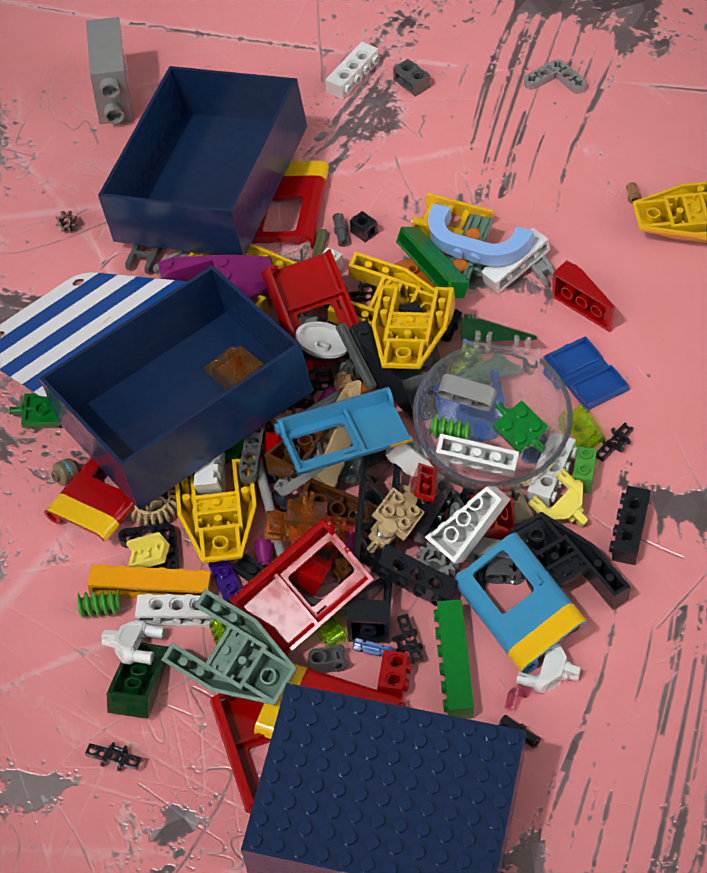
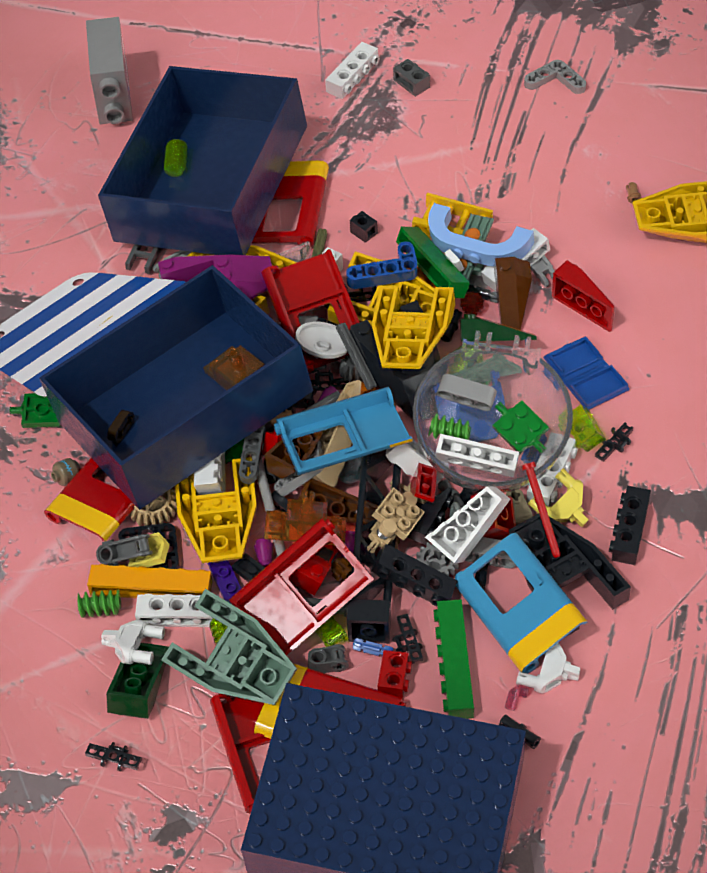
(63, 224): reddish brown gear -> none
(113, 552): none -> dark grey piece
(120, 426): none -> dark brown beam
(175, 157): none -> clear neon green piece
(340, 229): dark grey pin -> none
(343, 379): medium nougat gear -> none
(359, 275): none -> blue beam
(454, 260): none -> white tile
(472, 303): none -> clear red gear
(485, 293): none -> black axle
(503, 572): dark grey piece -> none
(512, 287): none -> reddish brown wedge
(542, 508): none -> red bar
(585, 467): bright green brick -> none

